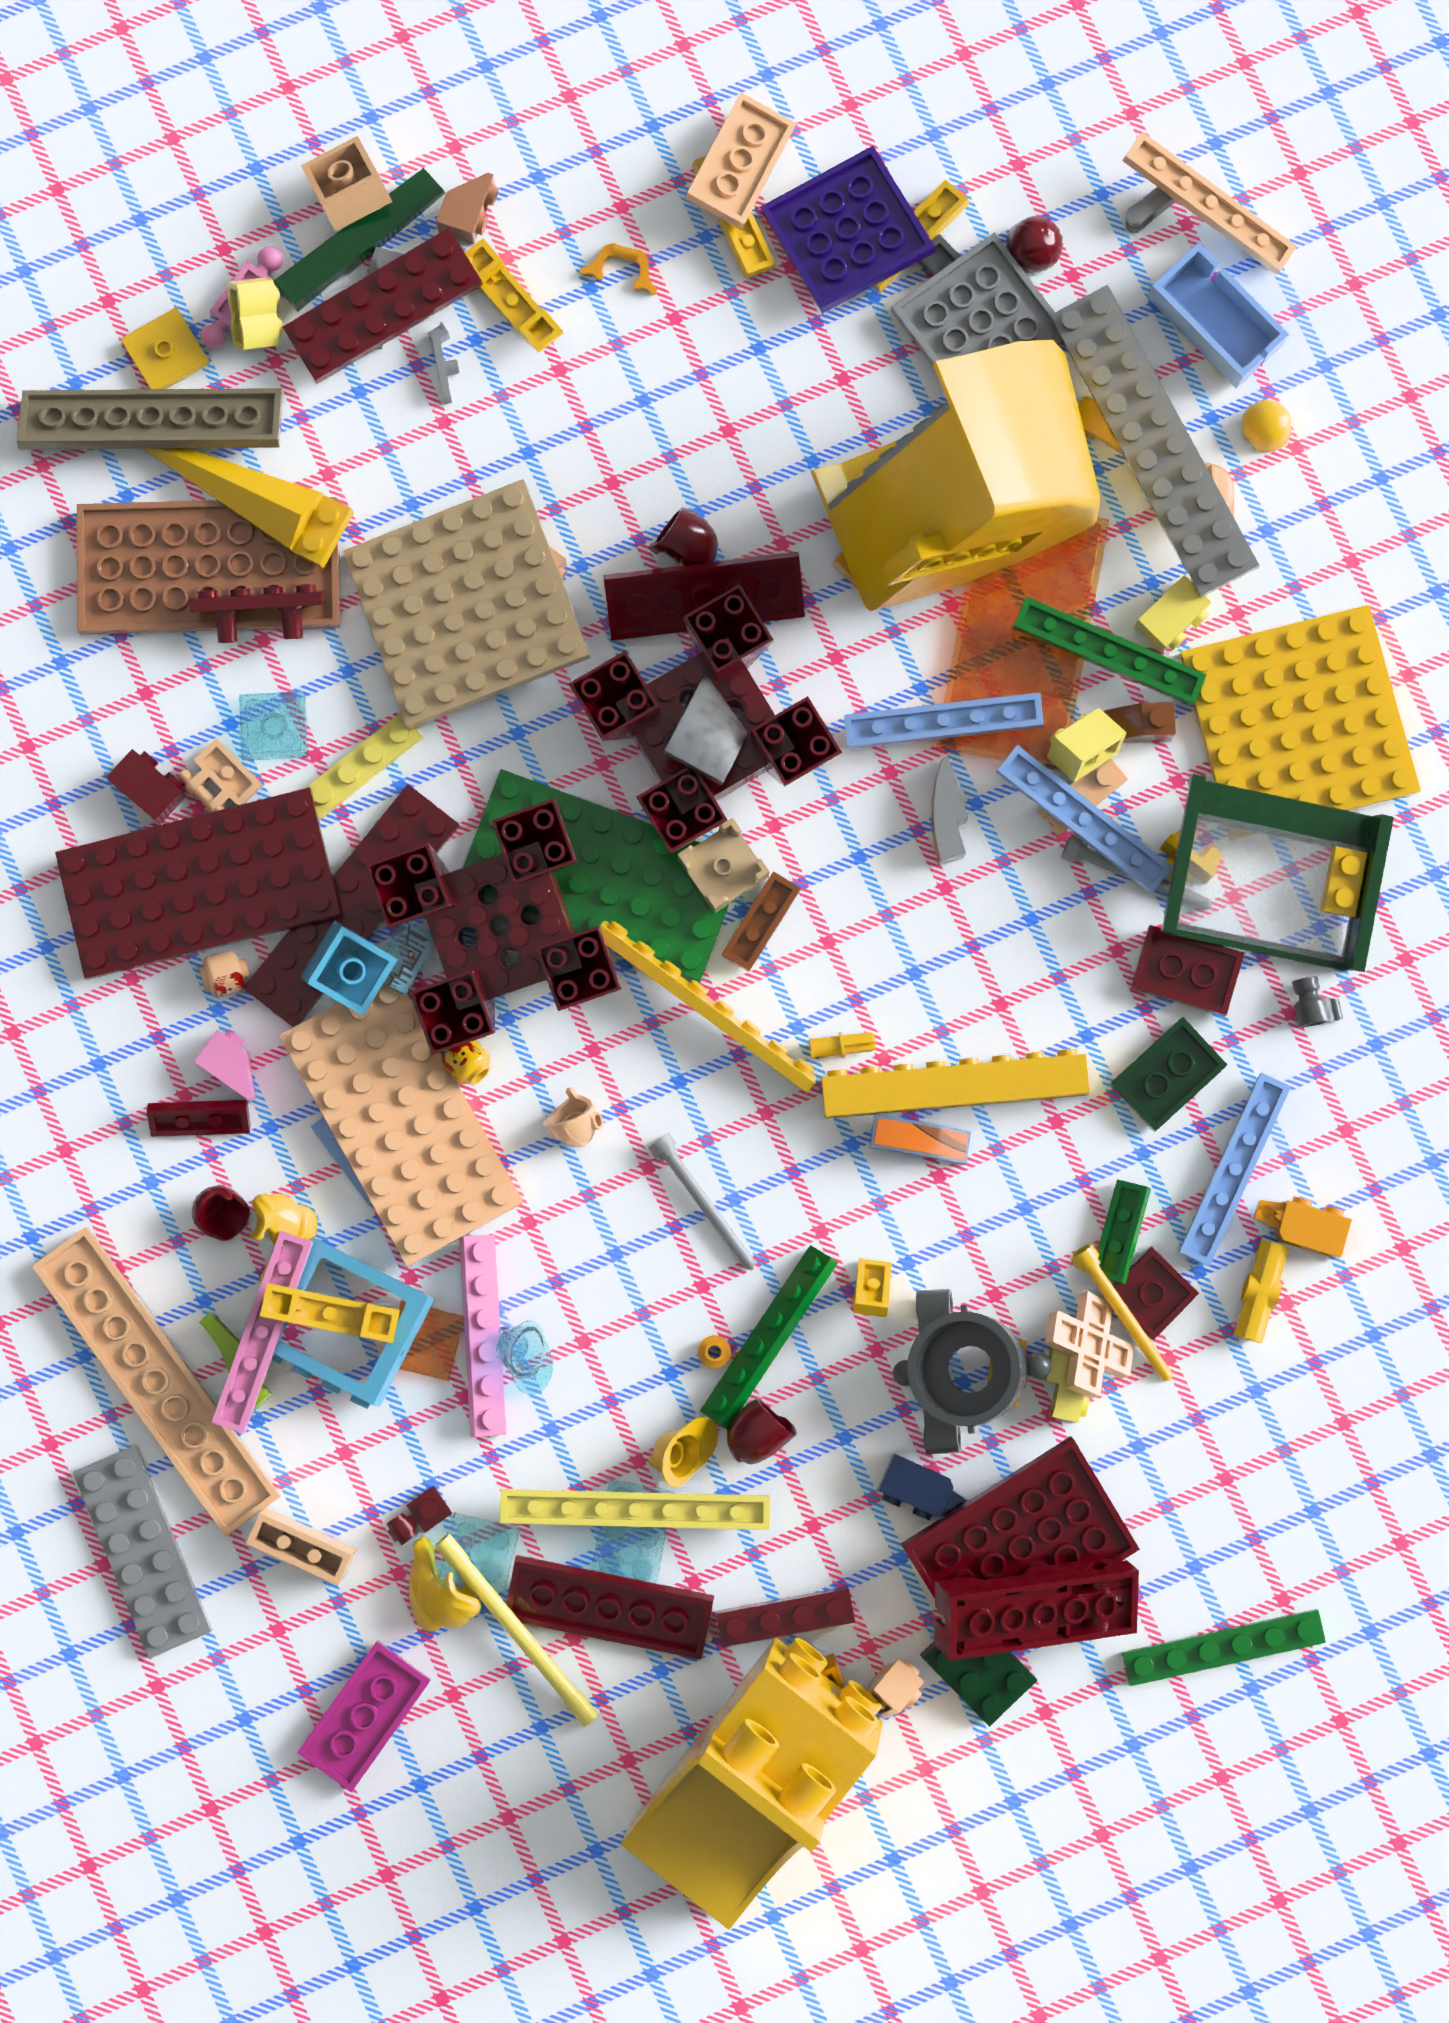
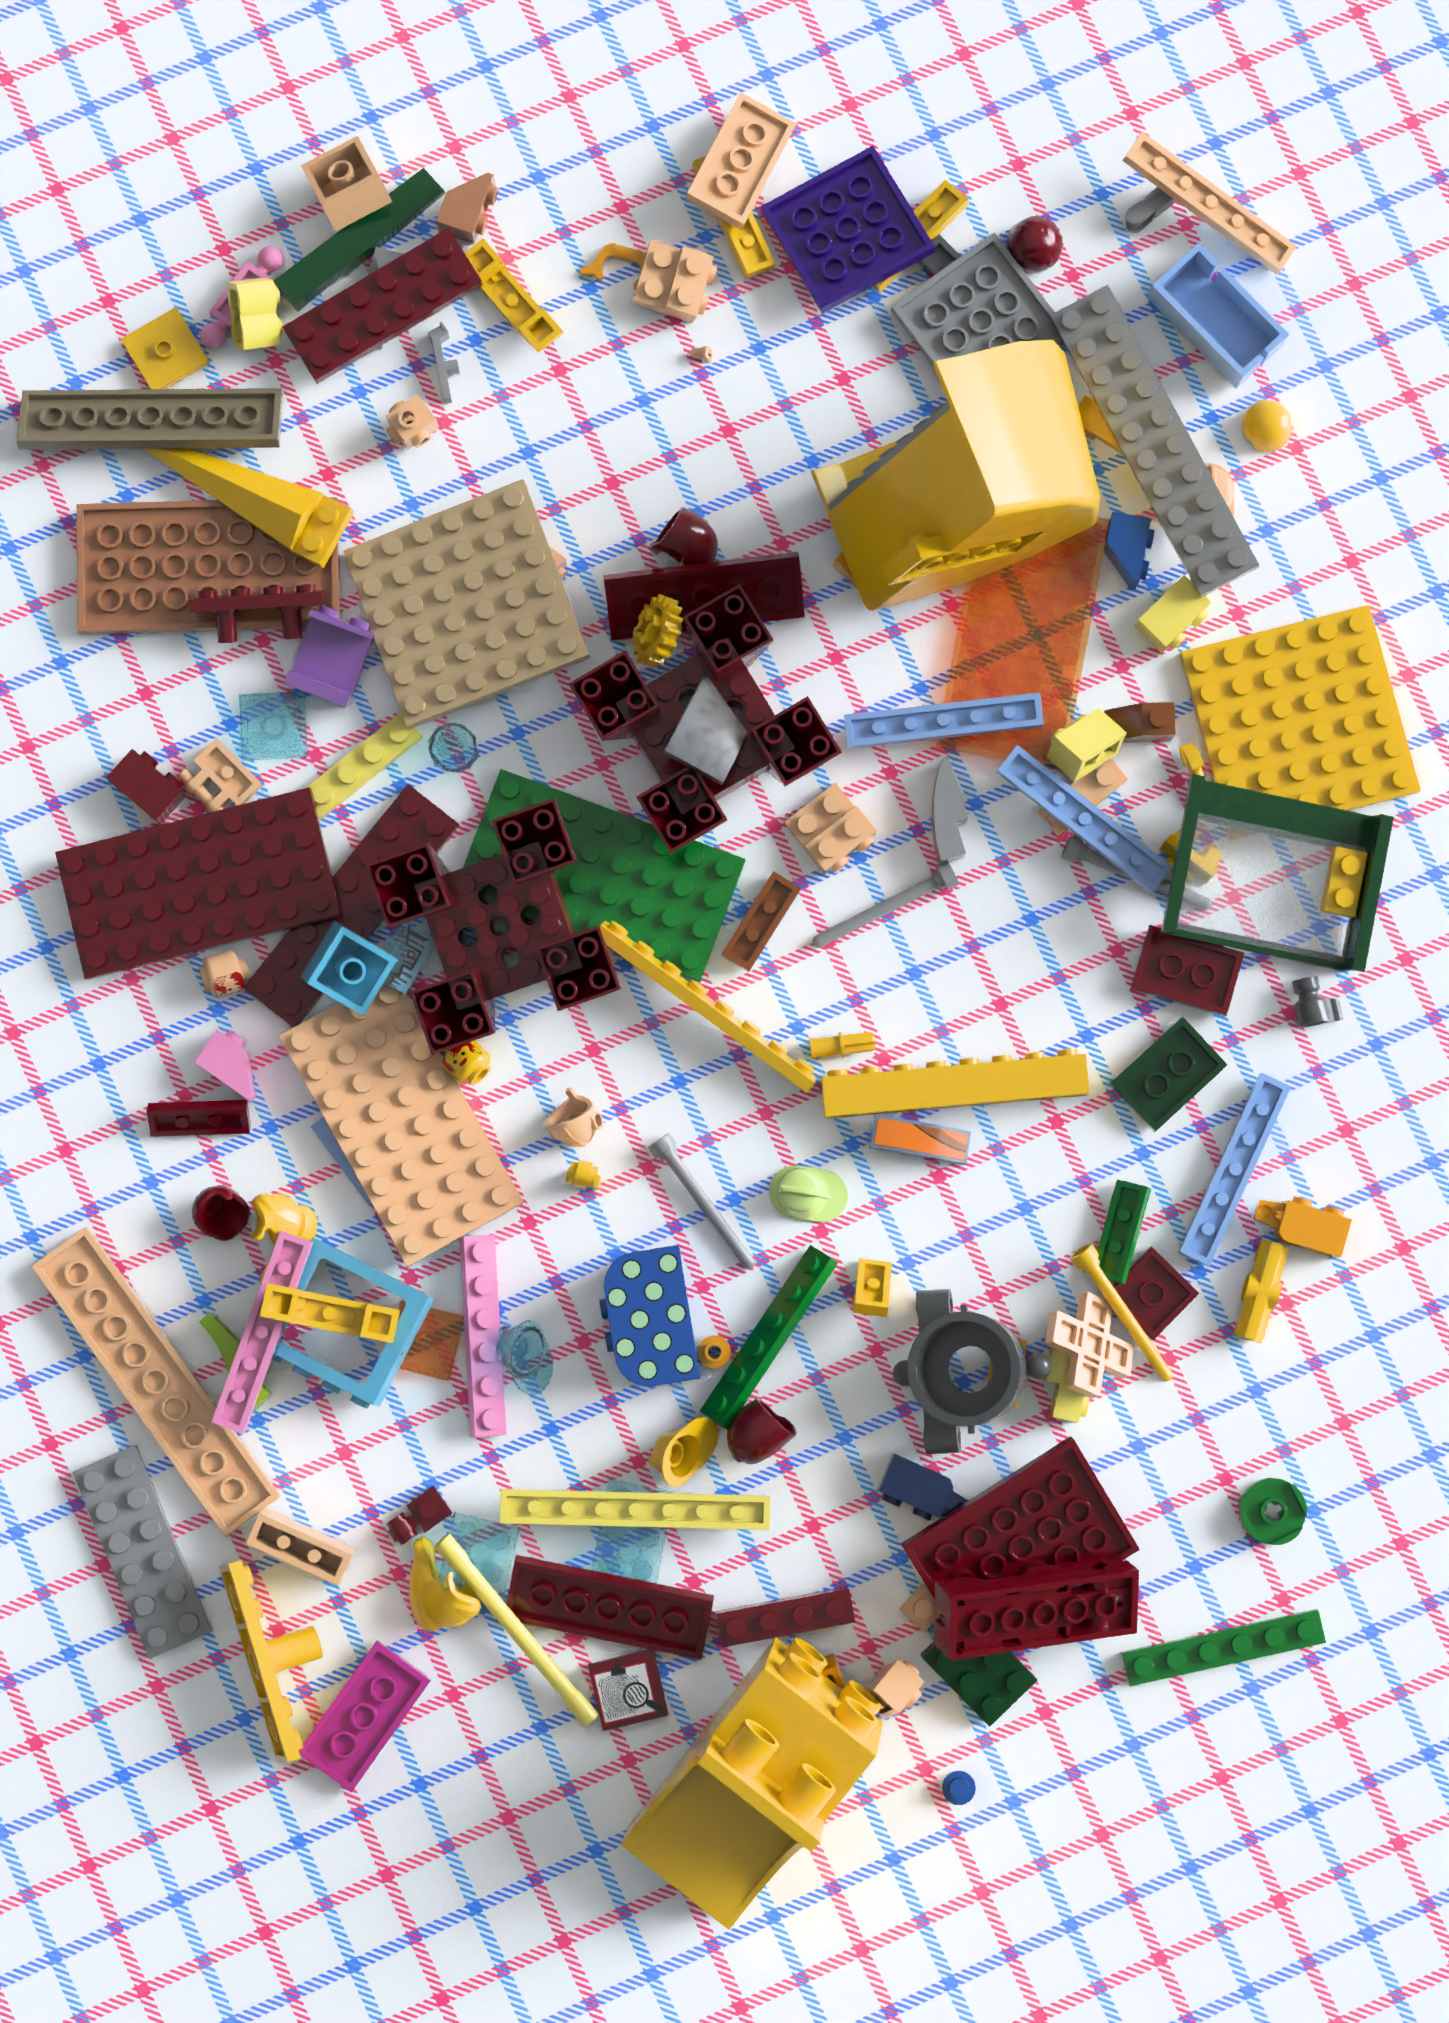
(269, 1658): none -> yellow plate
(330, 656): none -> medium lavender panel
(411, 423): none -> light nougat brick
(452, 748): none -> clear light blue hair
(583, 1175): none -> yellow plate
(628, 1689): none -> tile
(650, 1318): none -> blue brick
(657, 631): none -> yellow gear
(674, 281): none -> light nougat plate
(702, 353): none -> light nougat piece
(723, 866): tan panel -> none
(808, 1193): none -> yellowish green piece
(831, 829): none -> light nougat plate
(921, 1608): none -> light nougat plate
(941, 878): none -> light grey piece
(958, 1787): none -> blue plate
(1109, 651): green plate -> none
(1126, 546): none -> blue slope
(1191, 759): none -> yellow bar
(1278, 1492): none -> green plate

